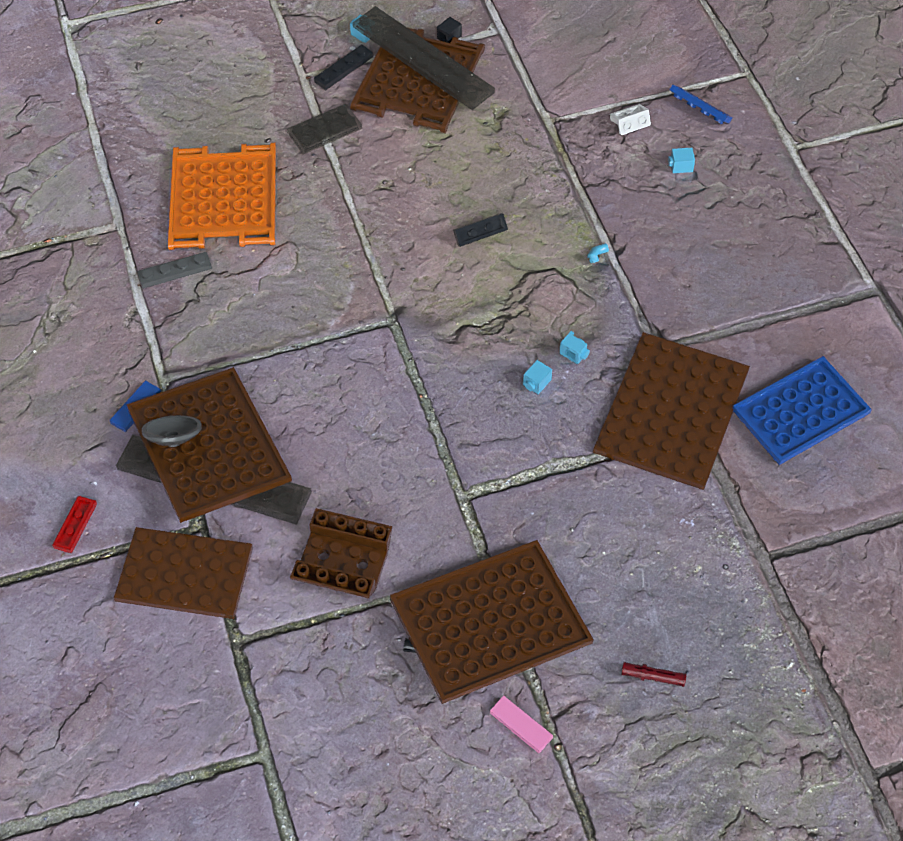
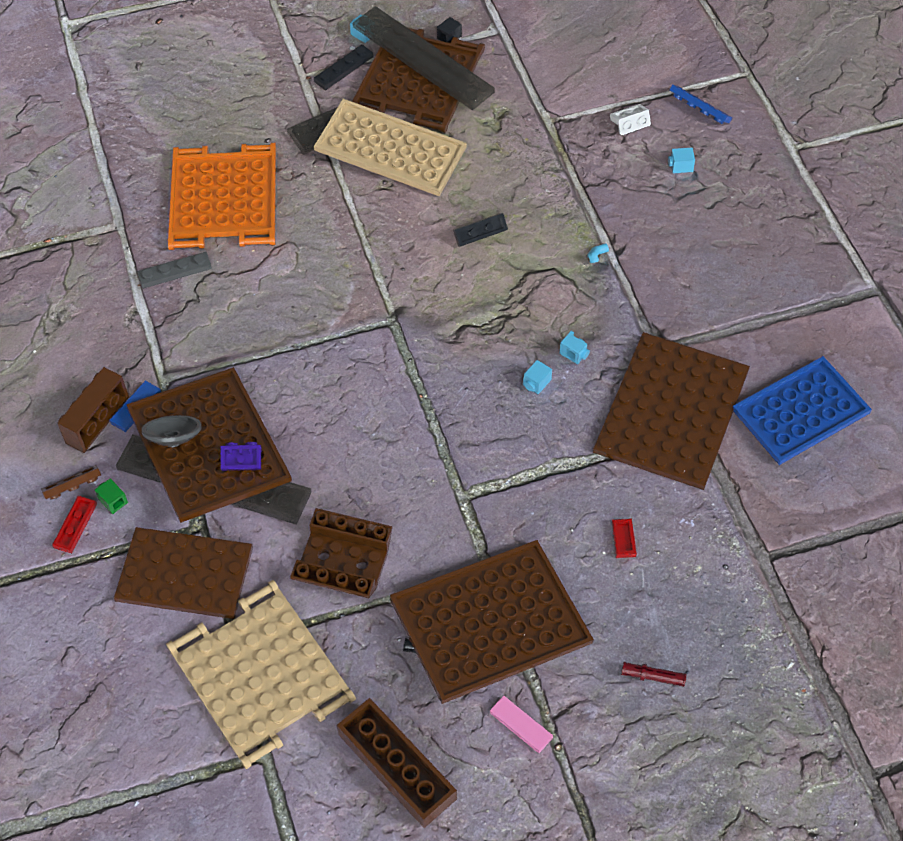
(71, 483): none -> reddish brown plate
(93, 409): none -> reddish brown brick
(111, 496): none -> green brick
(241, 456): none -> dark purple bracket
(260, 673): none -> tan plate
(390, 147): none -> tan plate
(397, 762): none -> reddish brown brick
(624, 538): none -> red tile

